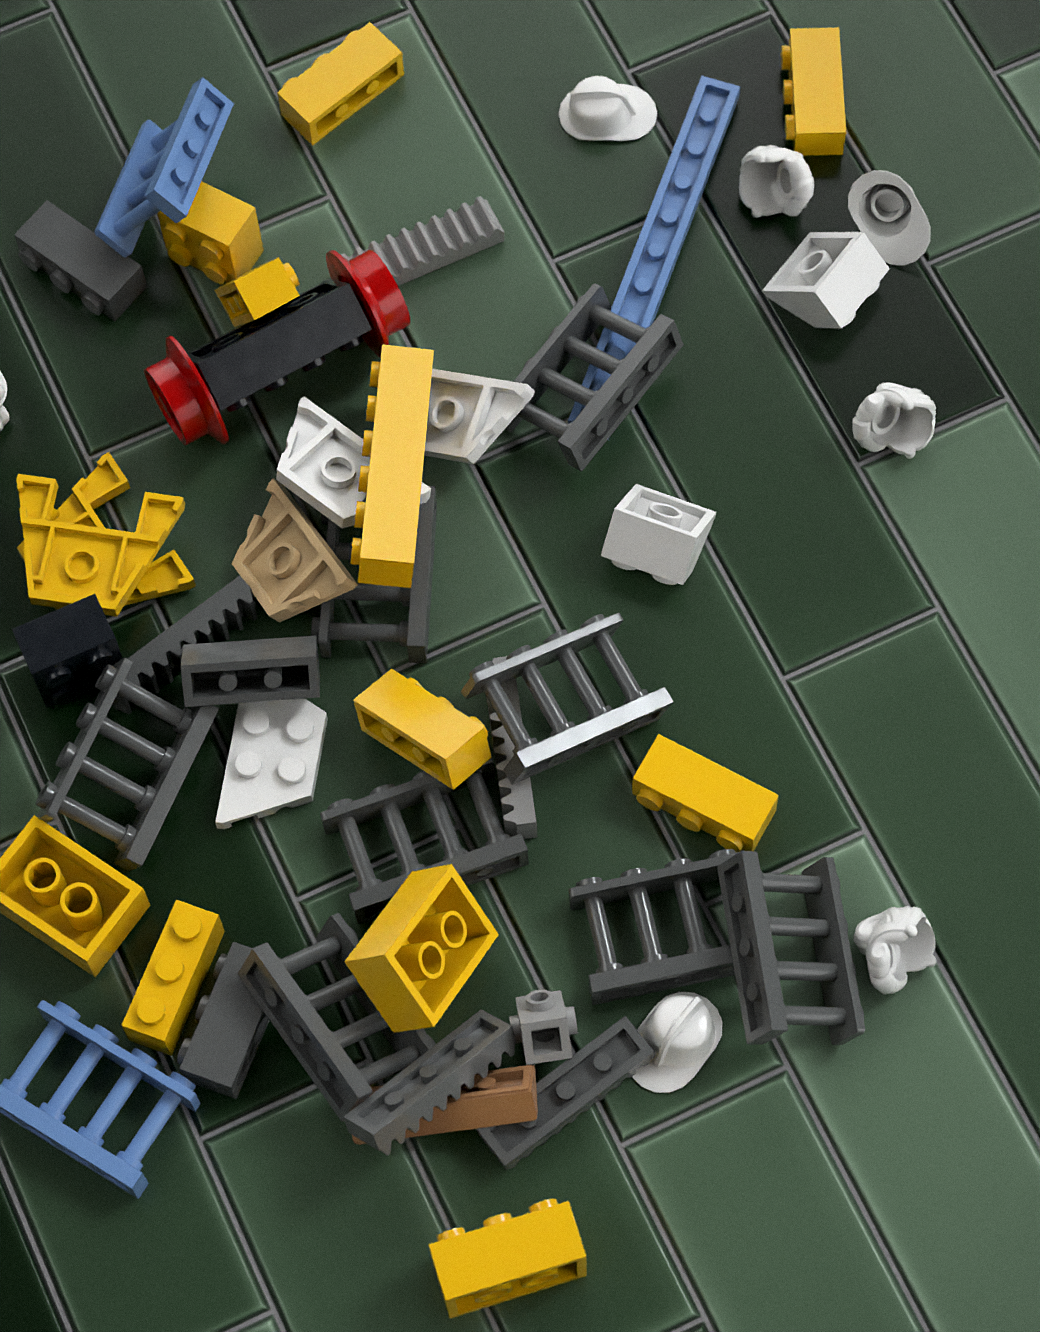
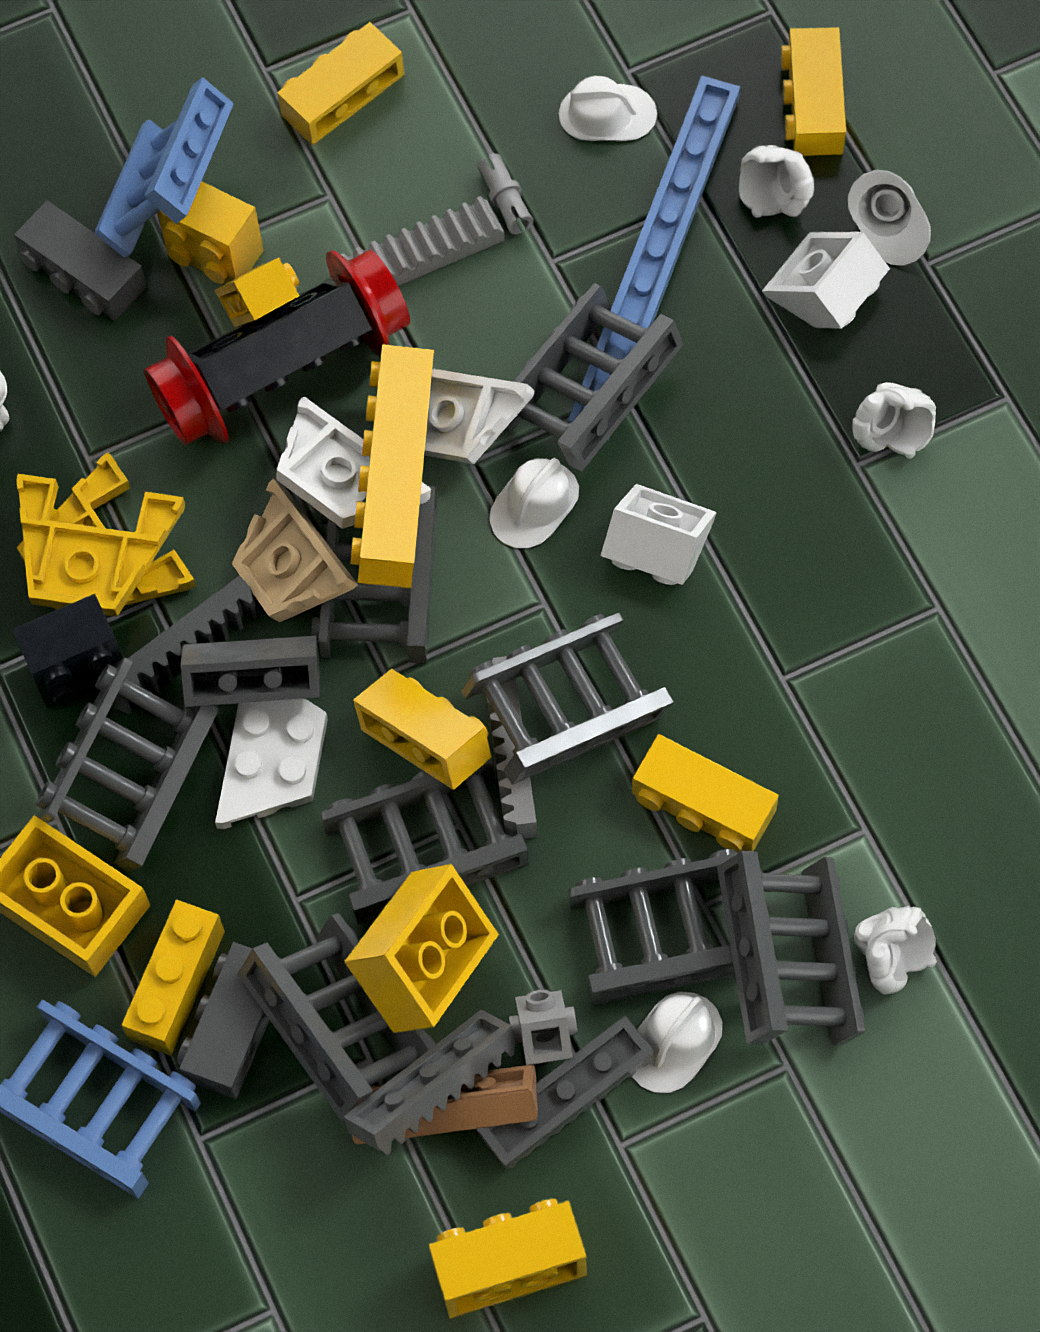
(505, 194): none -> light grey pin
(533, 503): none -> white piece

